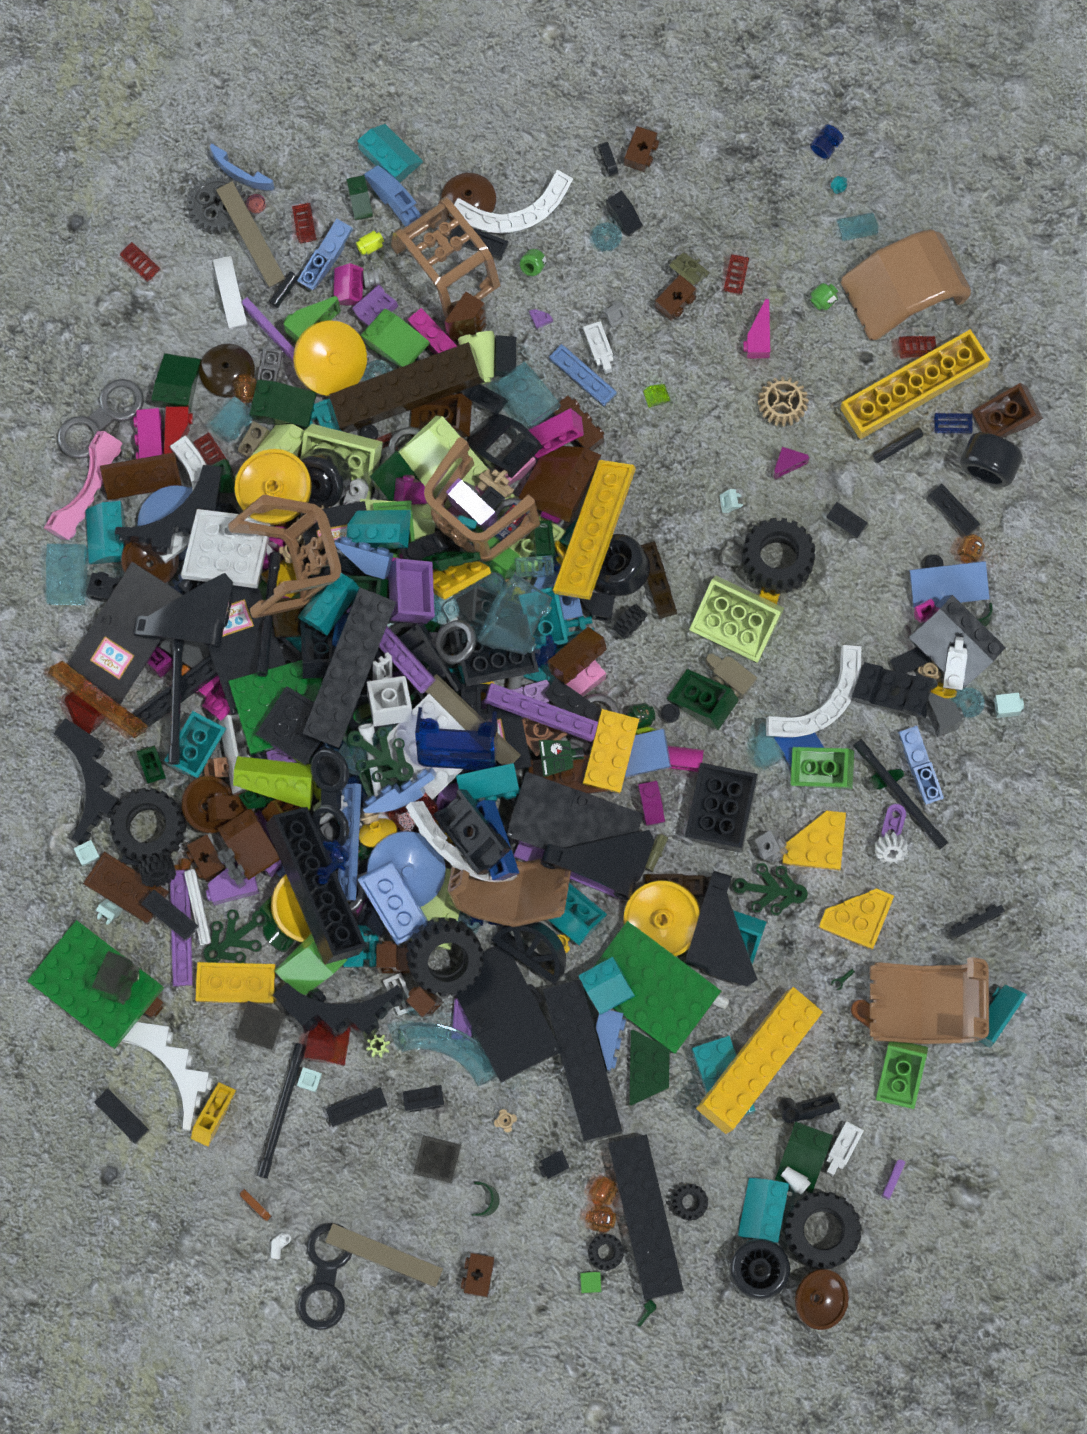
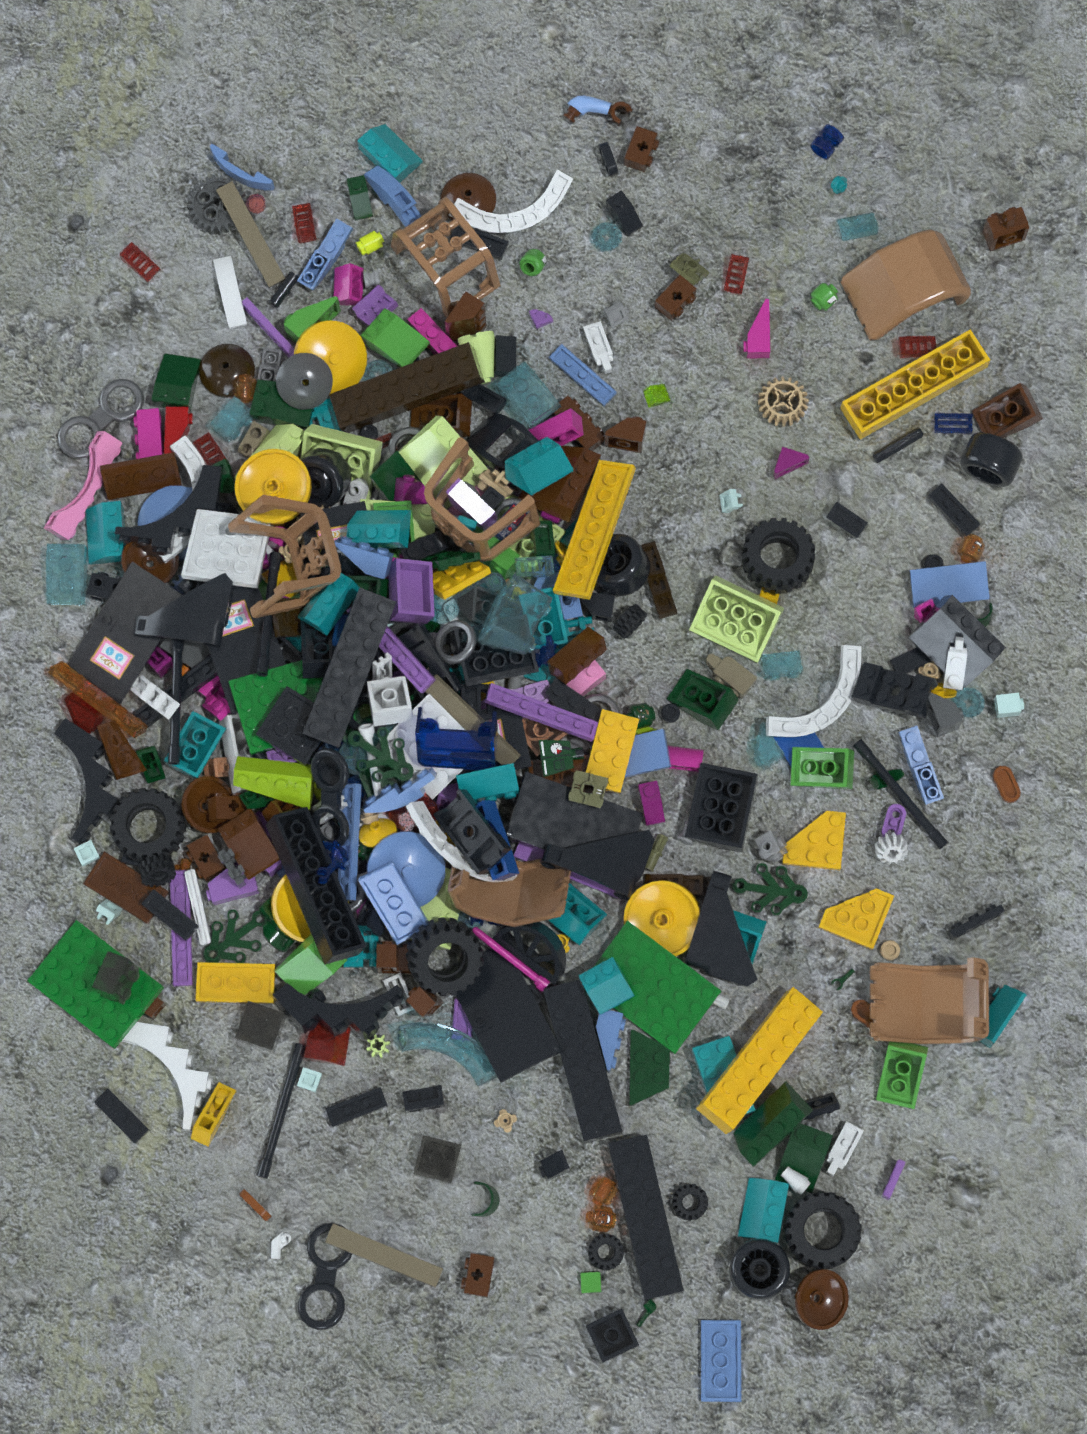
(119, 751): none -> reddish brown wing
(154, 696): none -> white slope
(301, 367): none -> dark grey dish
(537, 466): none -> teal slope
(540, 982): none -> dark pink piece
(583, 104): none -> piece
(599, 785): none -> olive piece
(612, 1335): none -> black brick
(627, 435): none -> reddish brown slope
(721, 1361): none -> medium blue tile
(771, 1123): none -> dark green slope
(782, 664): none -> clear light blue bracket
(890, 950): none -> tan tile
(1005, 228): none -> reddish brown hinge
(1006, 784): none -> dark orange tile

